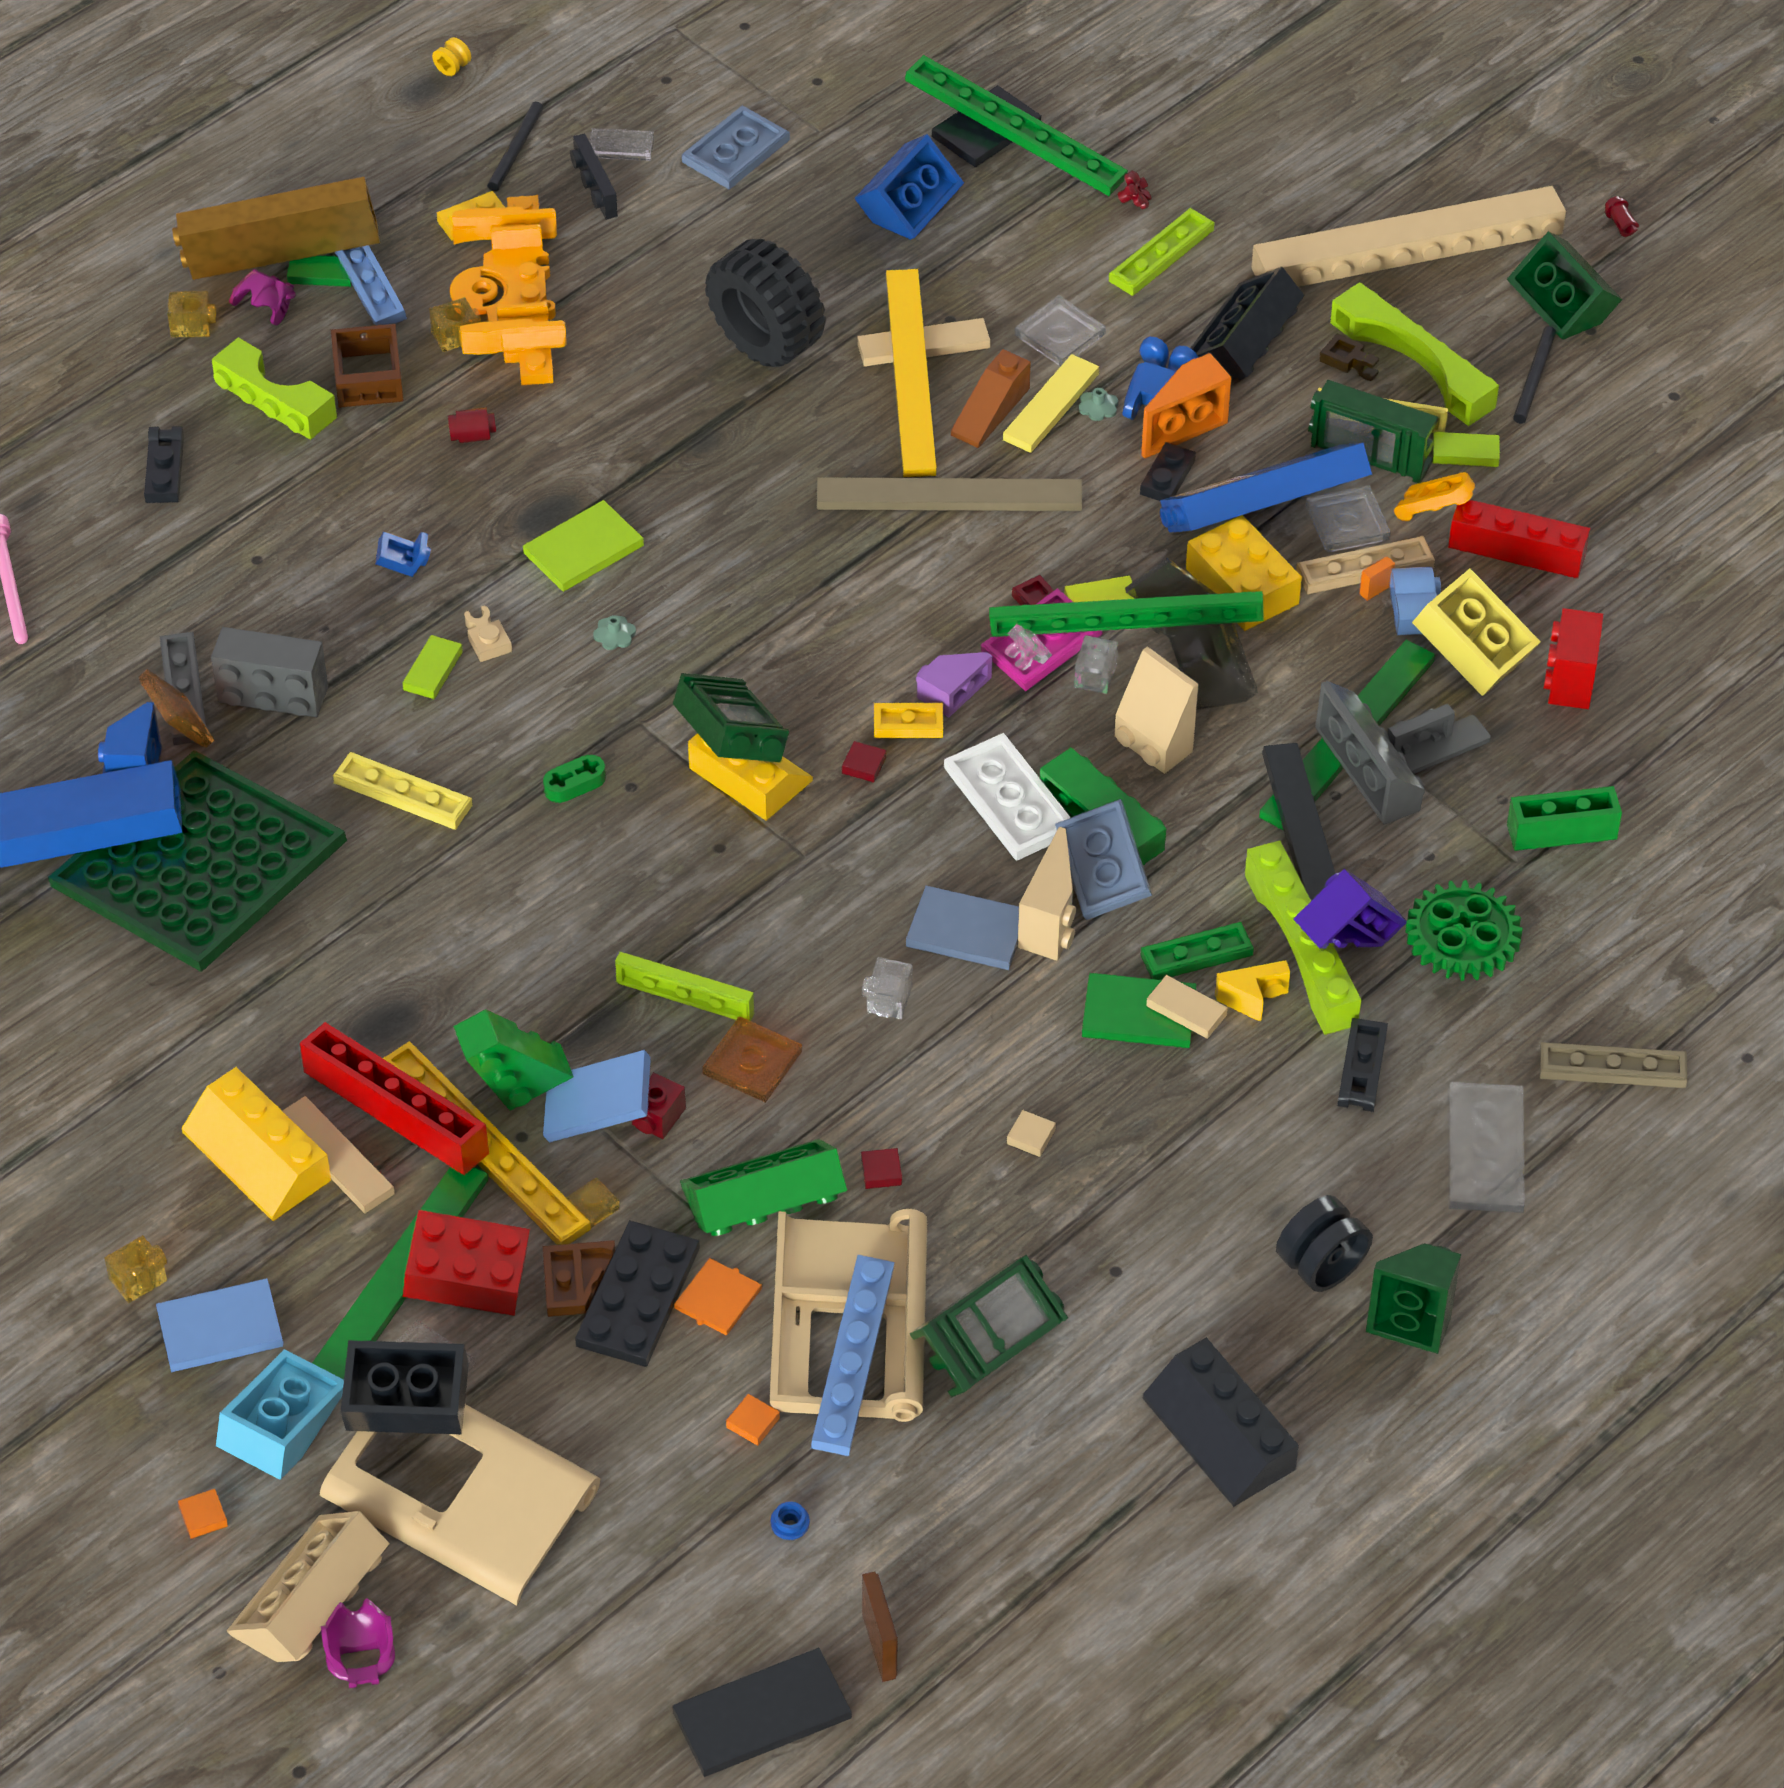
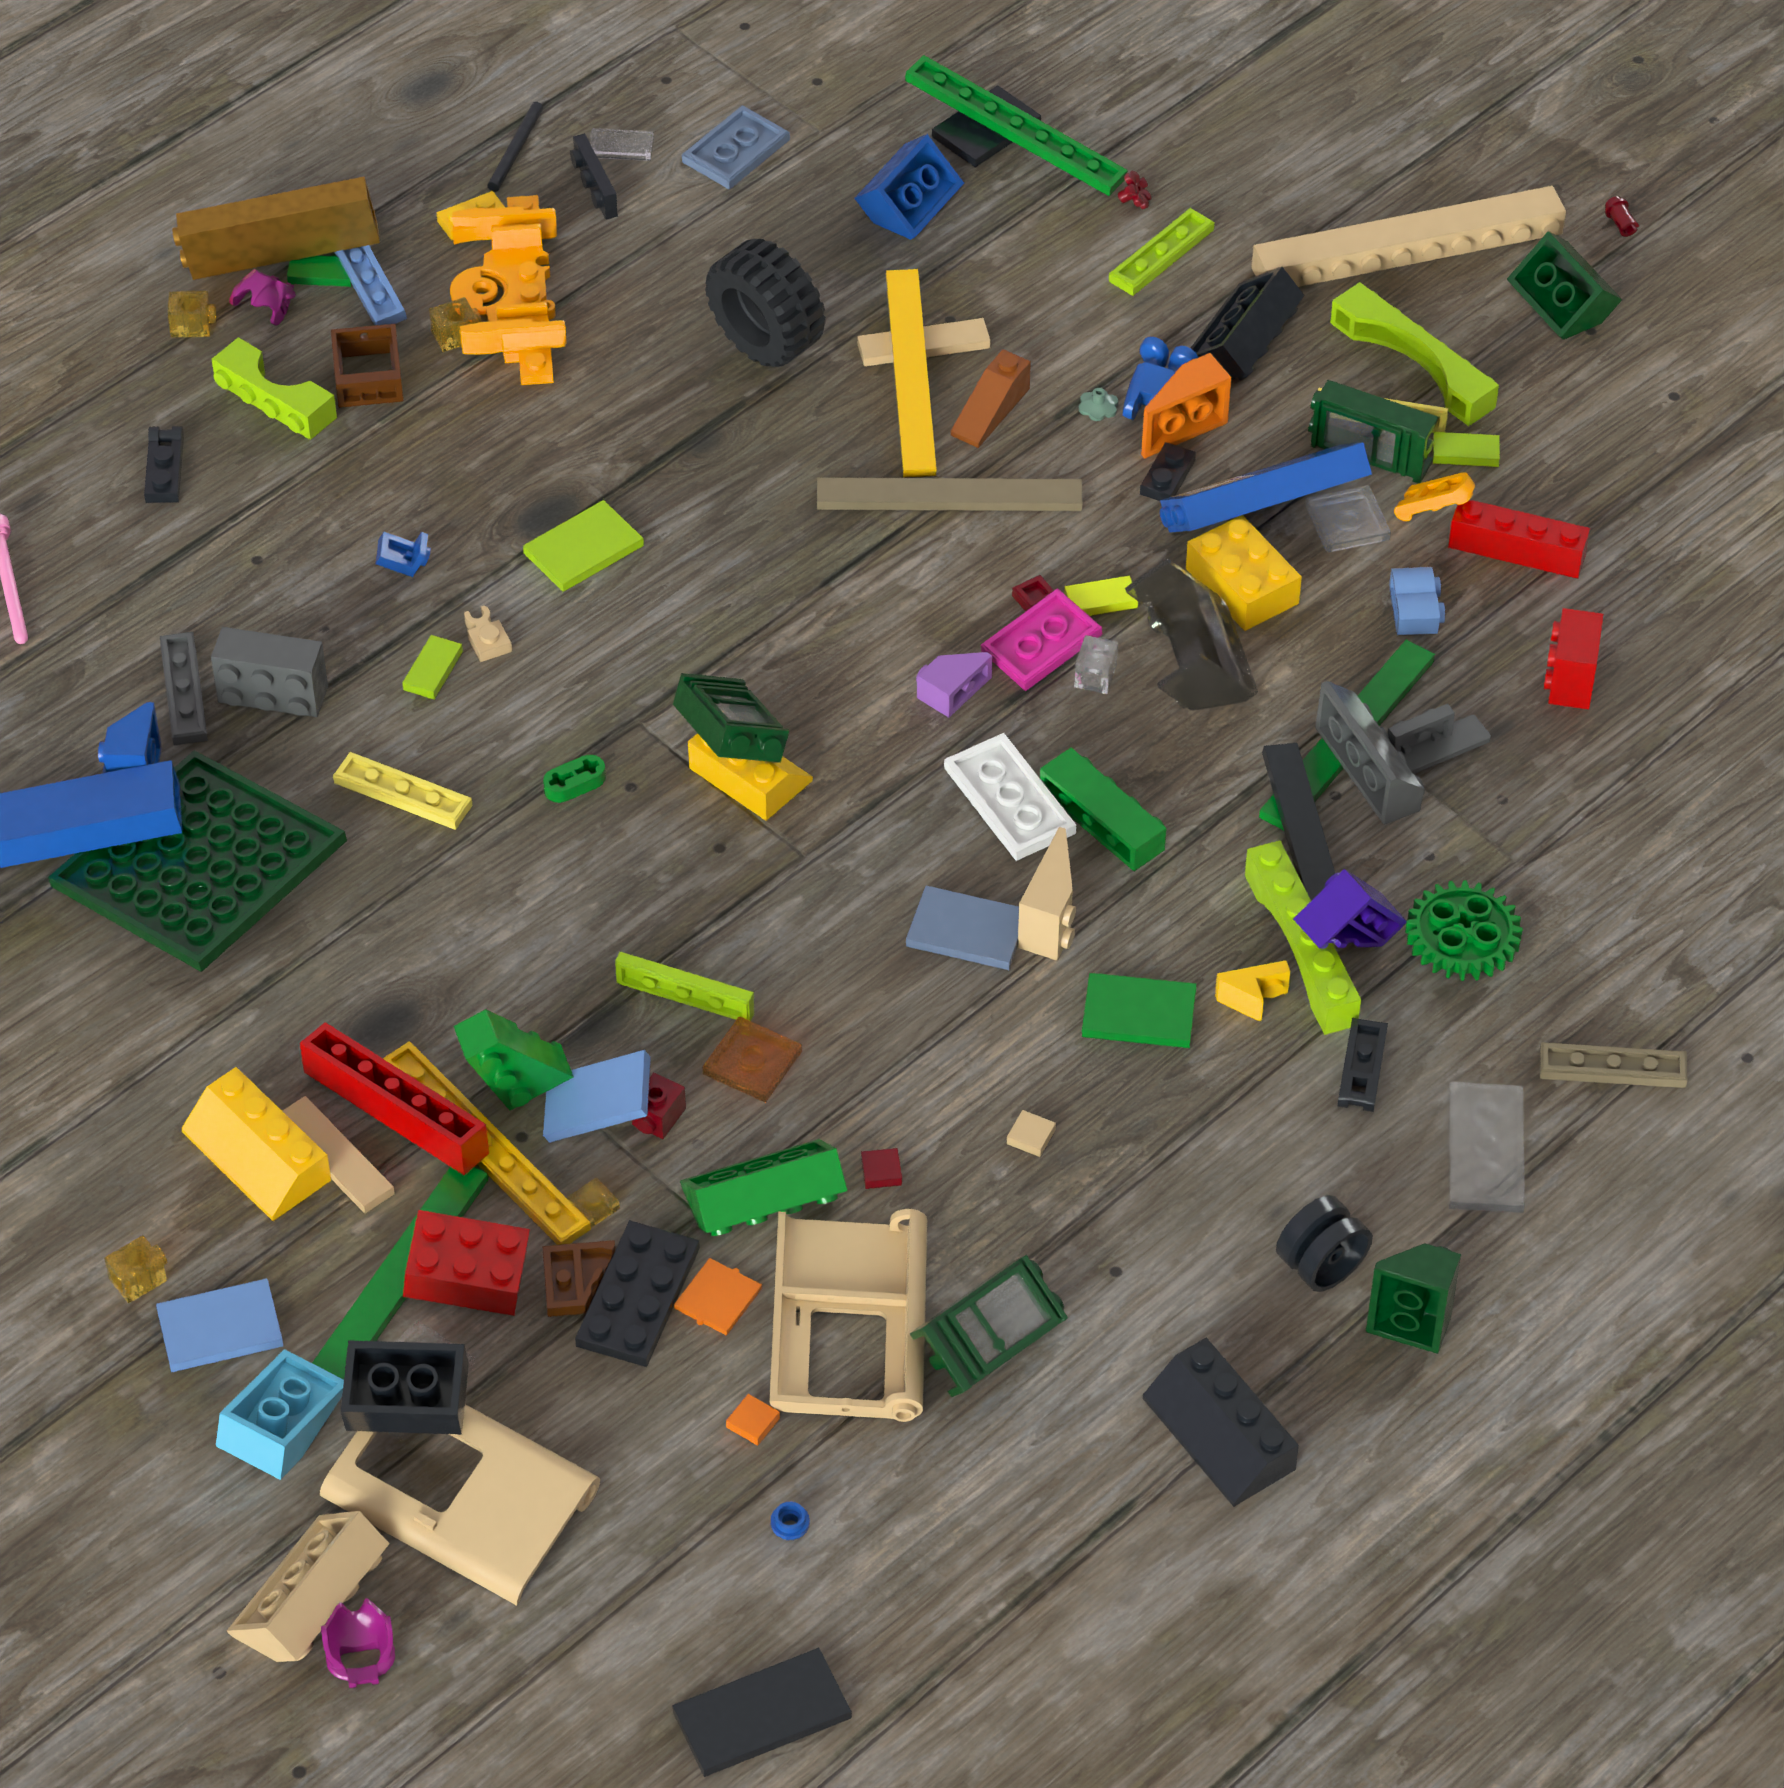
(176, 708): clear orange tile -> none
(202, 1513): orange tile -> none
(451, 56): yellow wheel -> none
(471, 425): dark red brick -> none
(614, 632): sand green plant -> none
(852, 1355): medium blue plate -> none
(864, 761): dark red tile -> none
(879, 1626): reddish brown tile -> none
(888, 988): clear brick -> none
(908, 720): yellow plate -> none
(1028, 645): clear tile -> none
(1051, 403): light yellow tile -> none
(1060, 330): clear tile -> none
(1104, 860): sand blue tile -> none
(1129, 613): green tile -> none
(1158, 712): tan slope -> none
(1186, 1006): tan tile -> none
(1197, 951): green tile -> none
(1347, 567): tan tile -> none
(1348, 354): dark brown plate -> none
(1376, 578): orange tile -> none
(1476, 632): light yellow brick -> none
(1534, 375): black bar -> none
(1564, 818): green brick -> none

